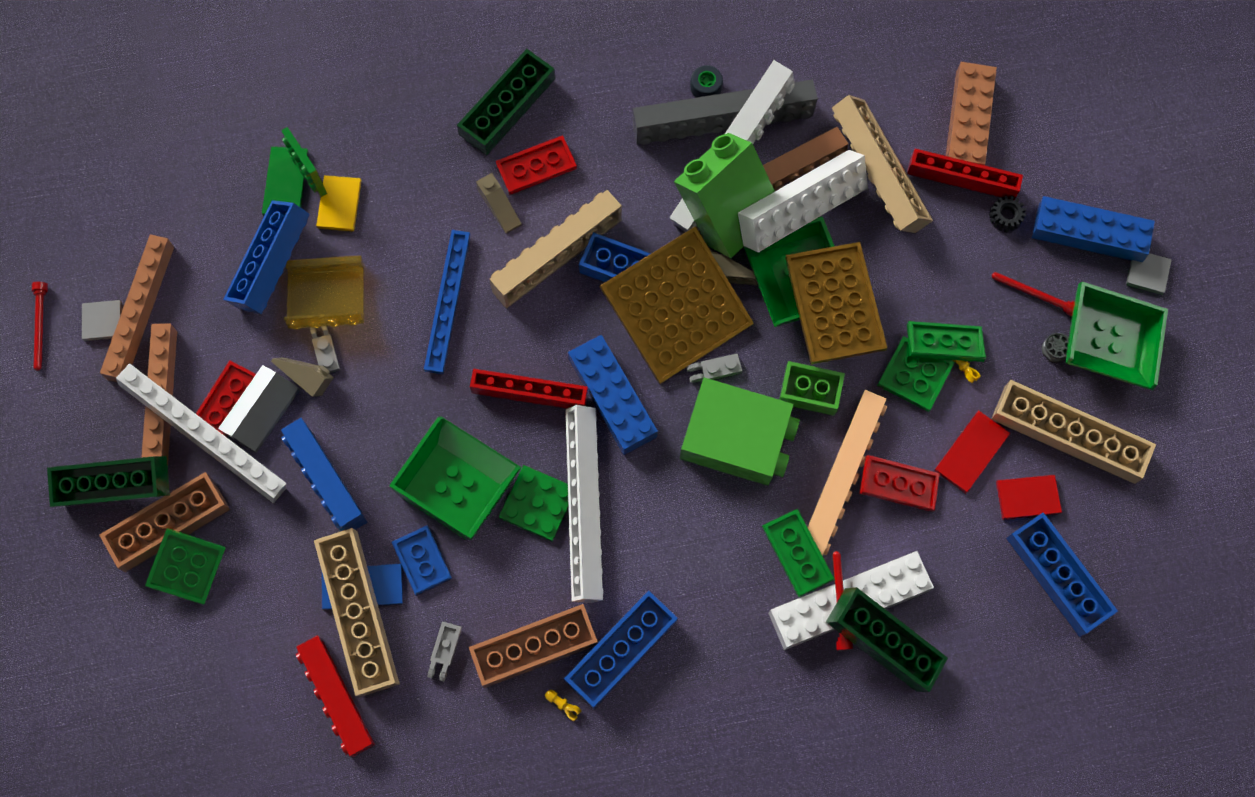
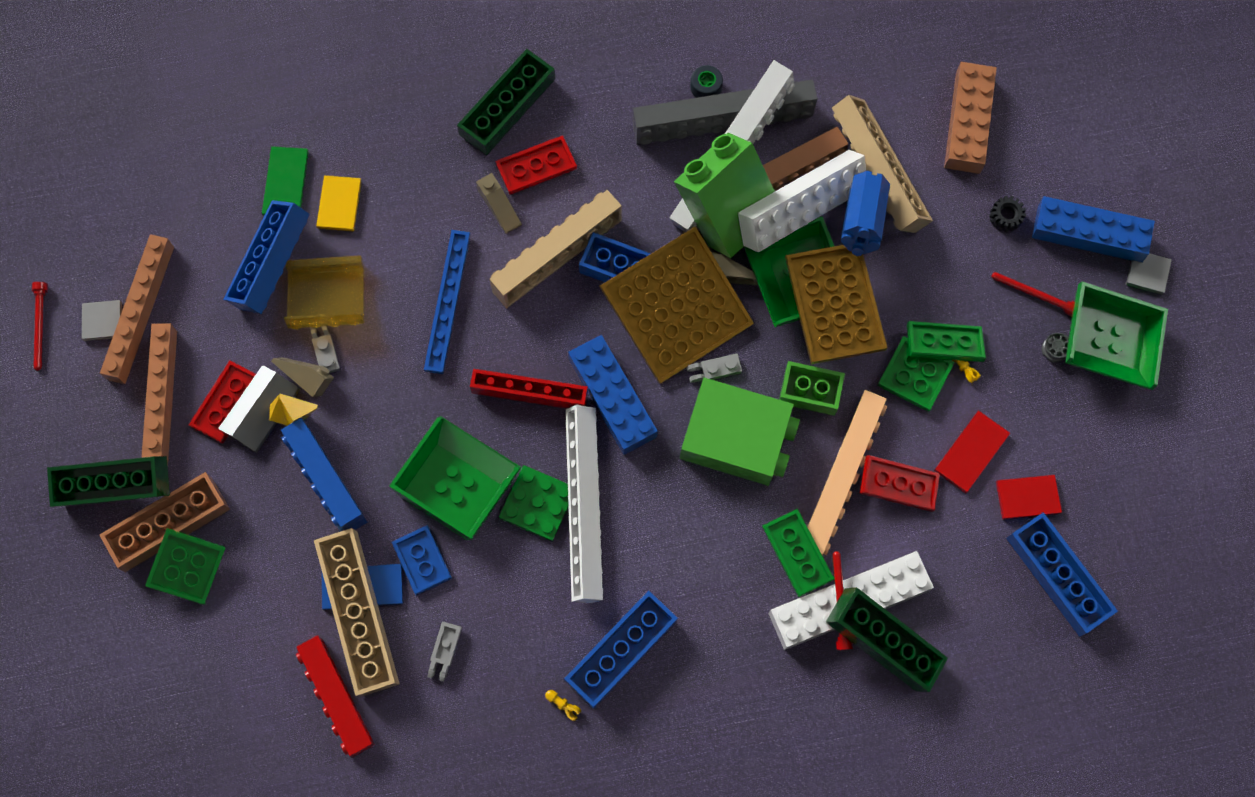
(201, 433): white brick -> none
(289, 409): none -> yellow slope
(302, 161): green plate -> none
(533, 646): nougat brick -> none
(865, 213): none -> blue brick
(964, 174): red brick -> none
(1073, 432): tan brick -> none

